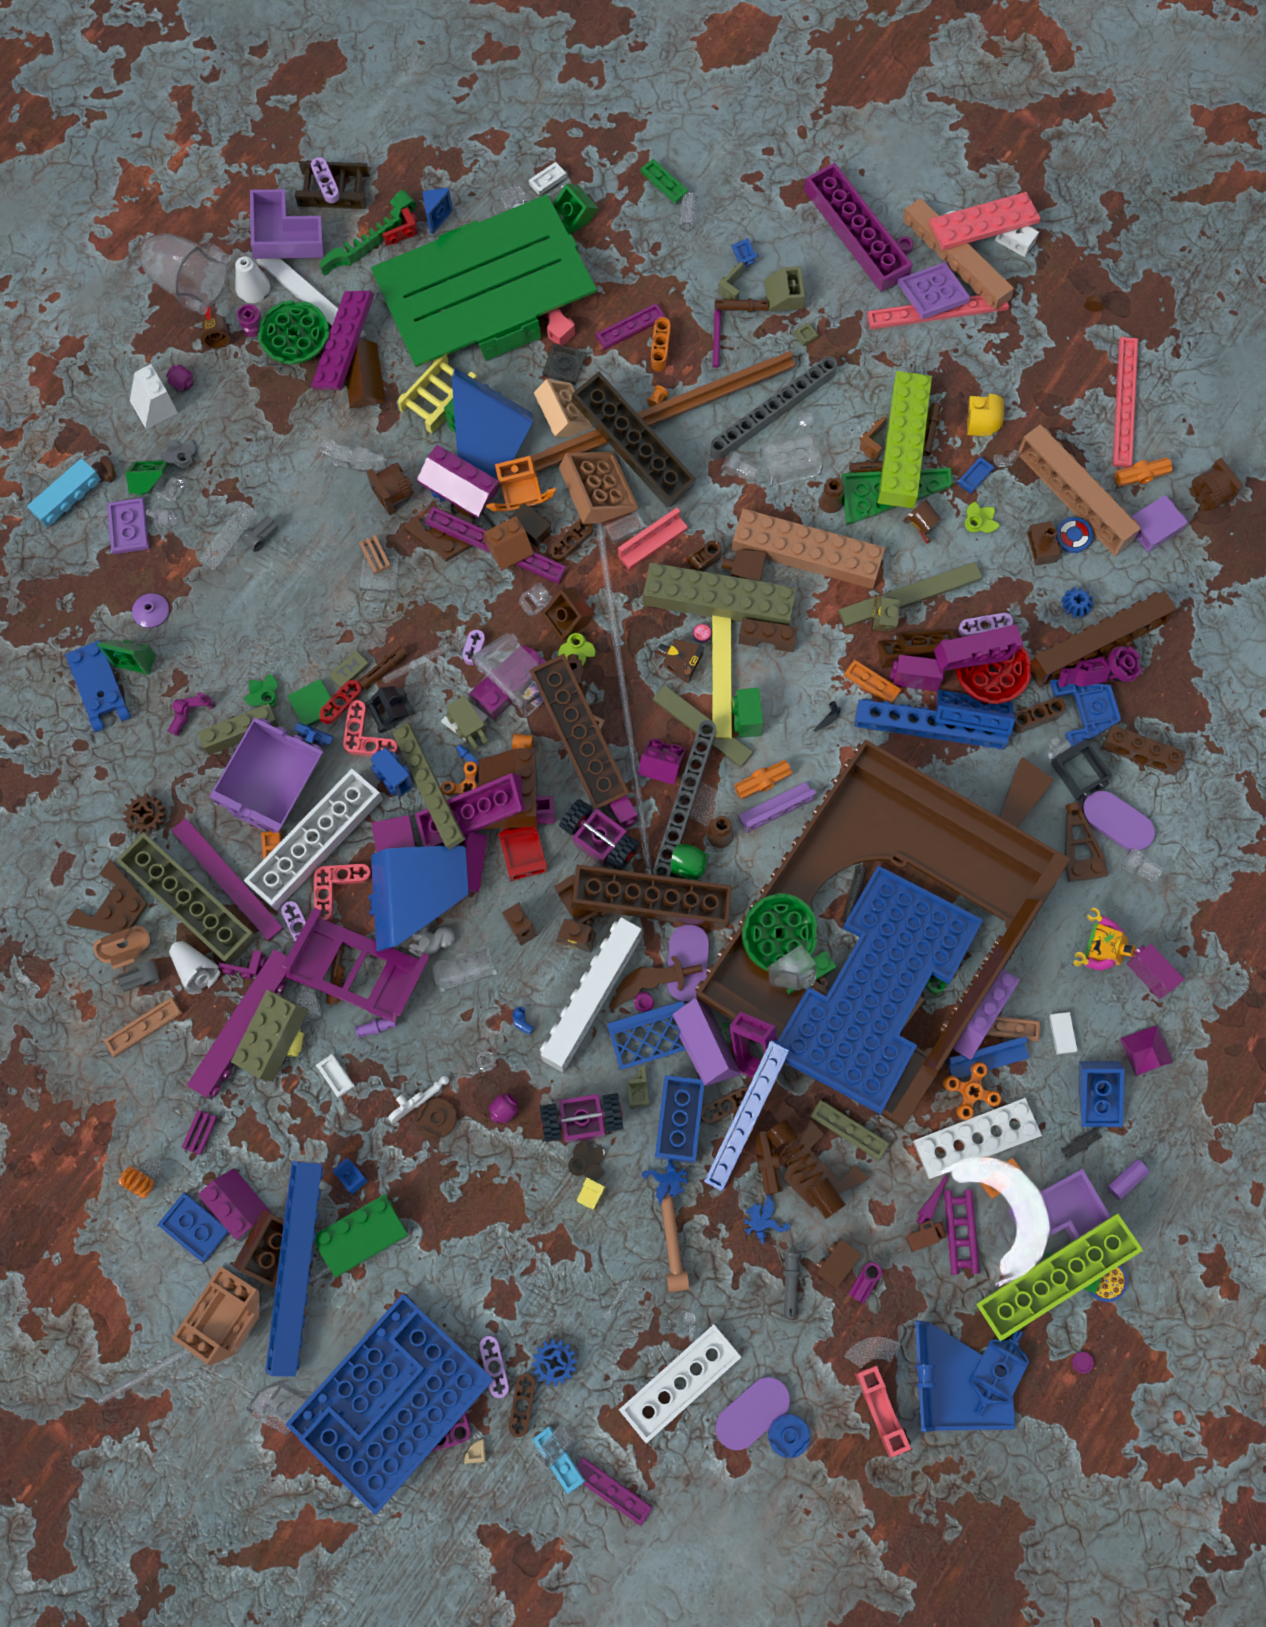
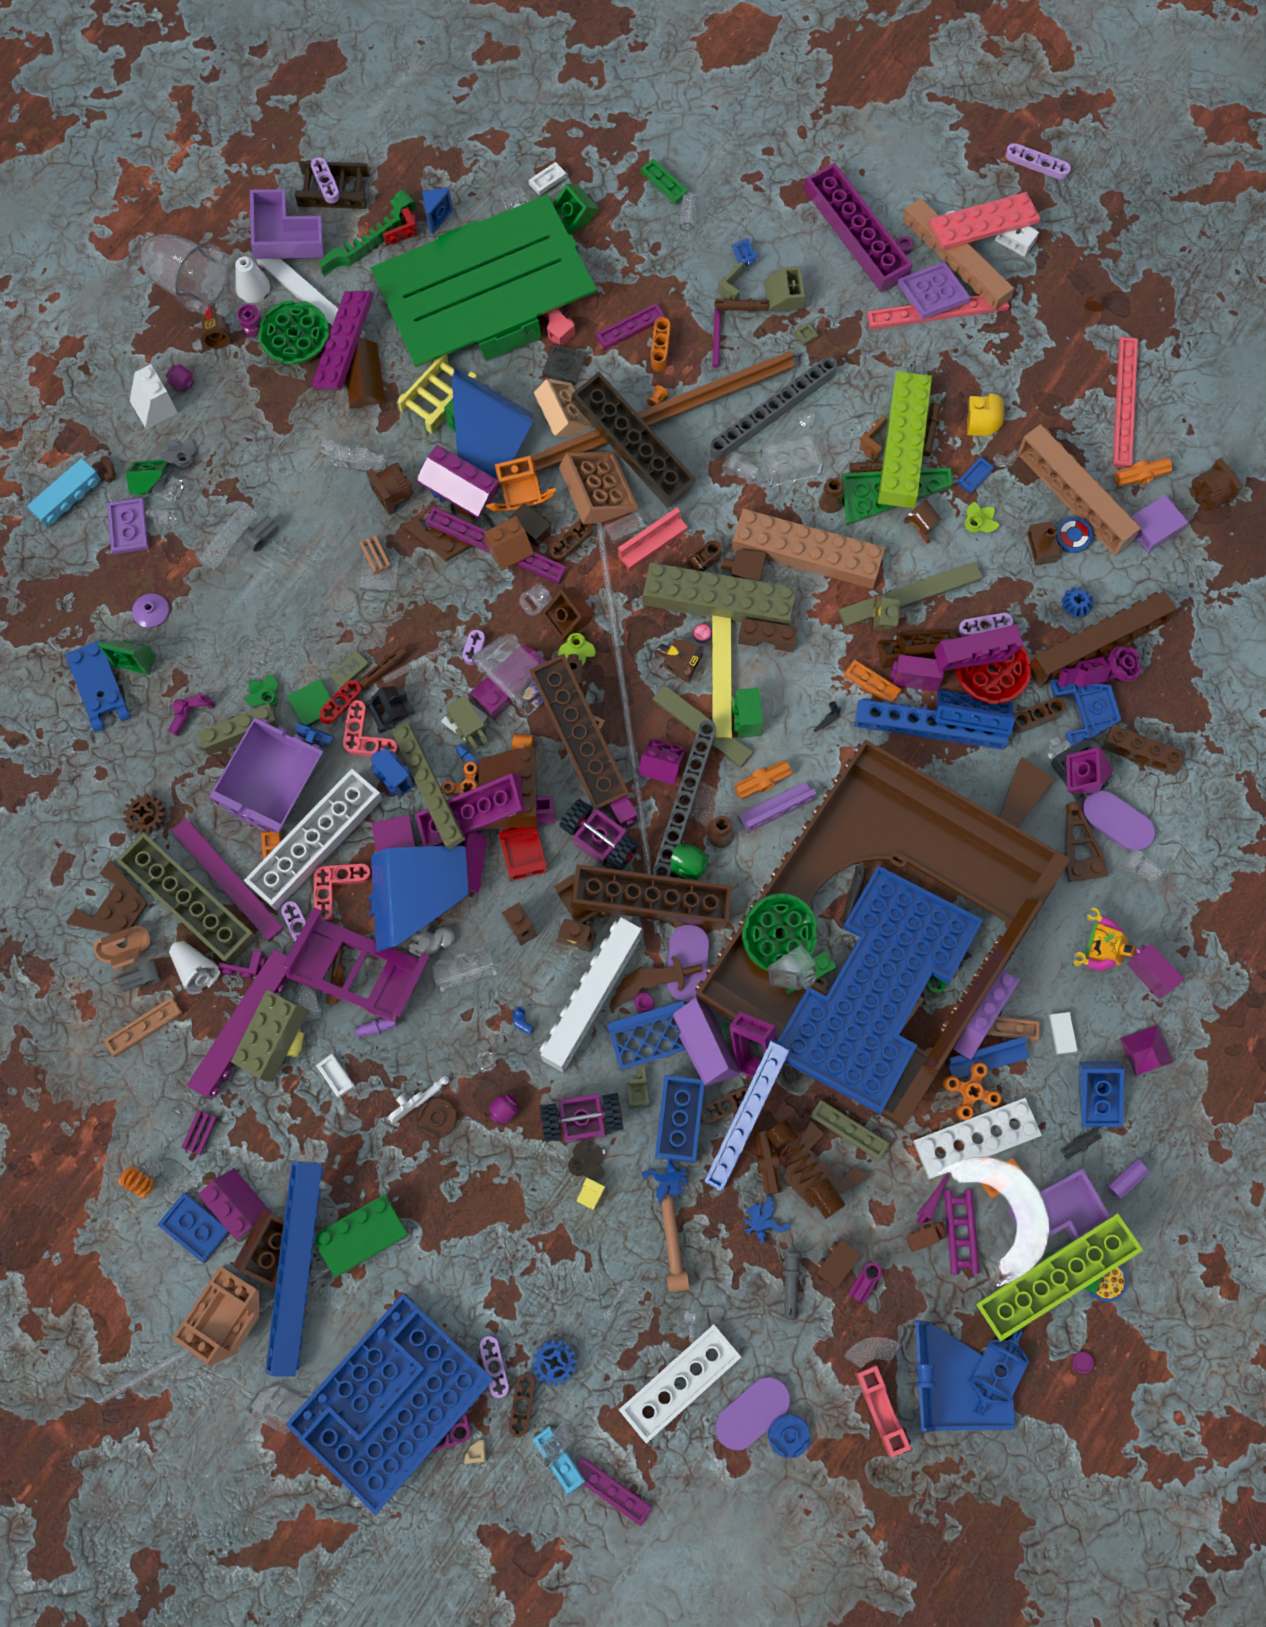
(349, 1175): blue bracket -> none
(1036, 164): none -> lavender beam
(1087, 771): none -> magenta slope

